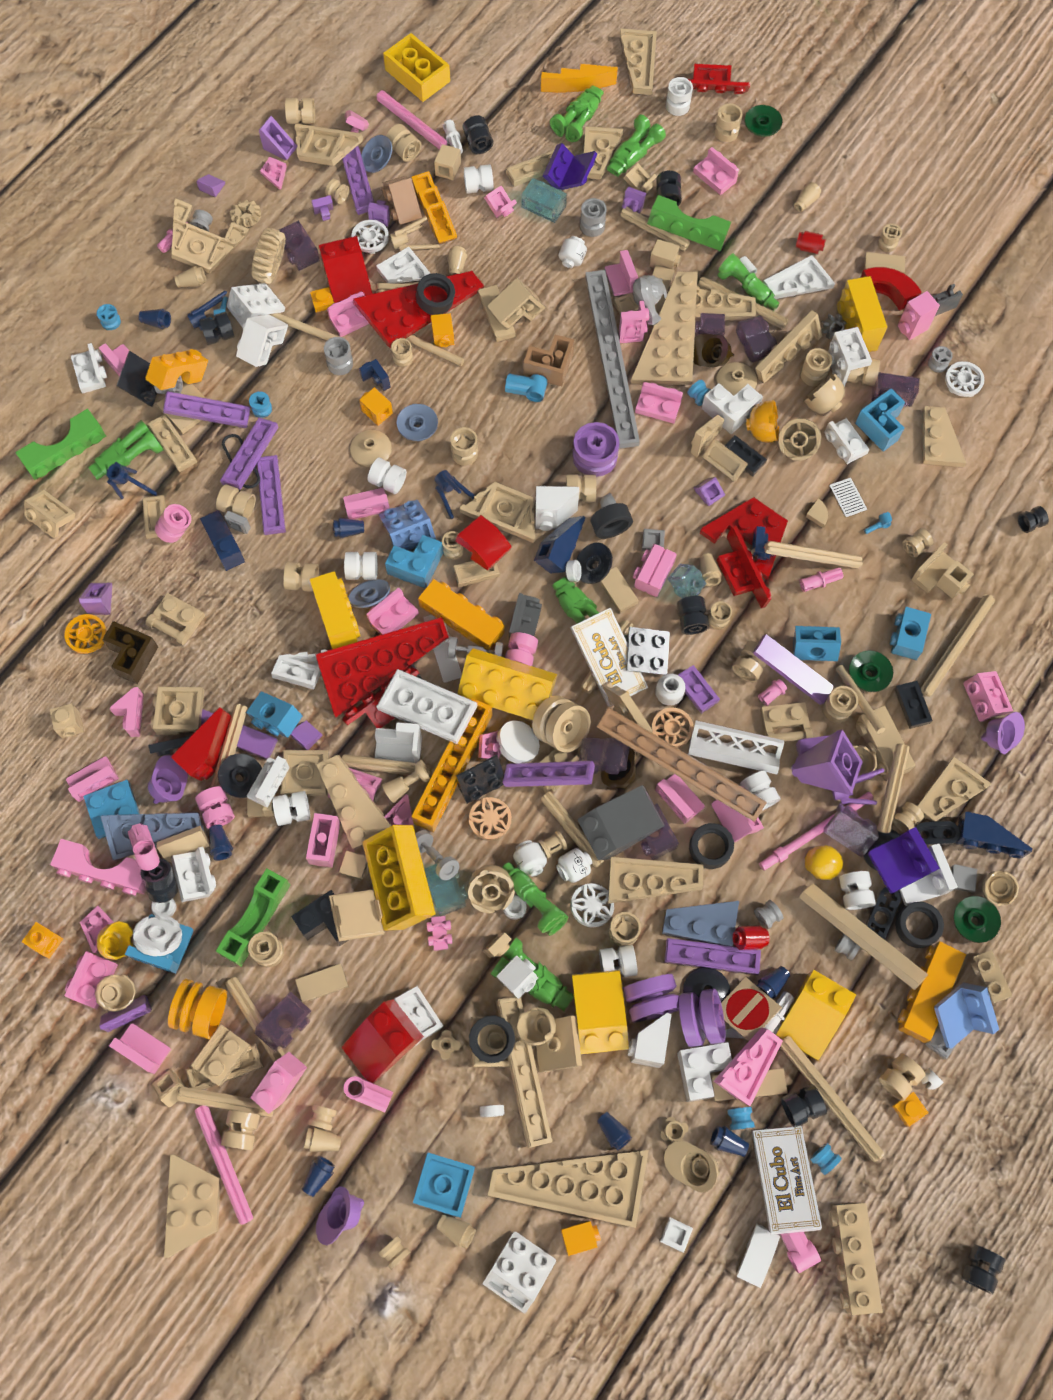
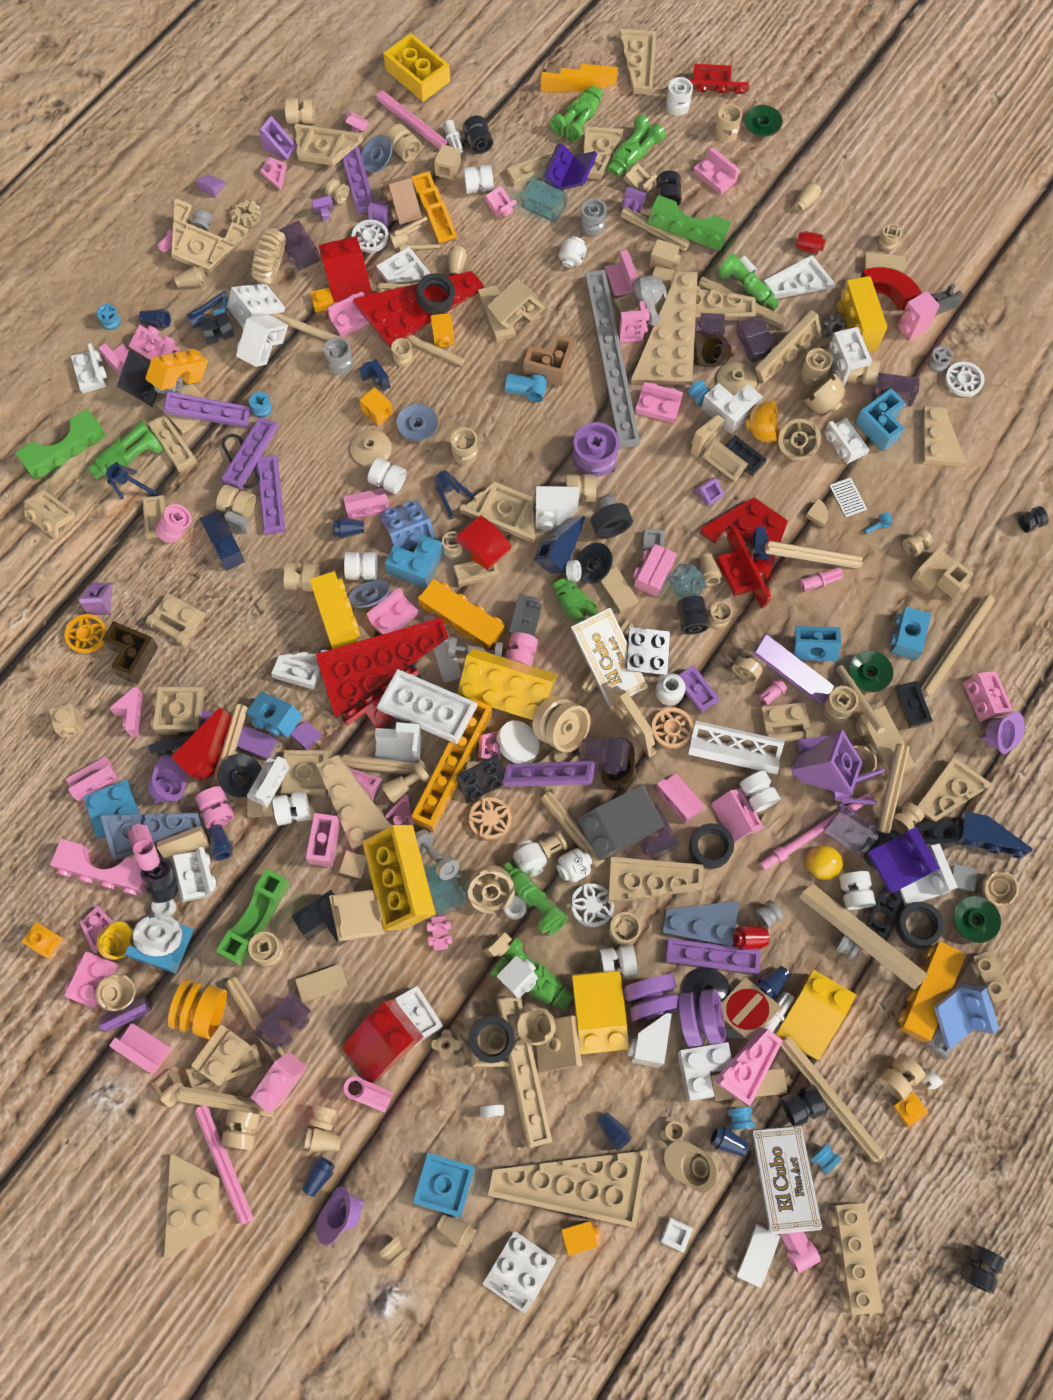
(150, 343): none -> bright pink bracket
(681, 764): medium nougat tile -> none

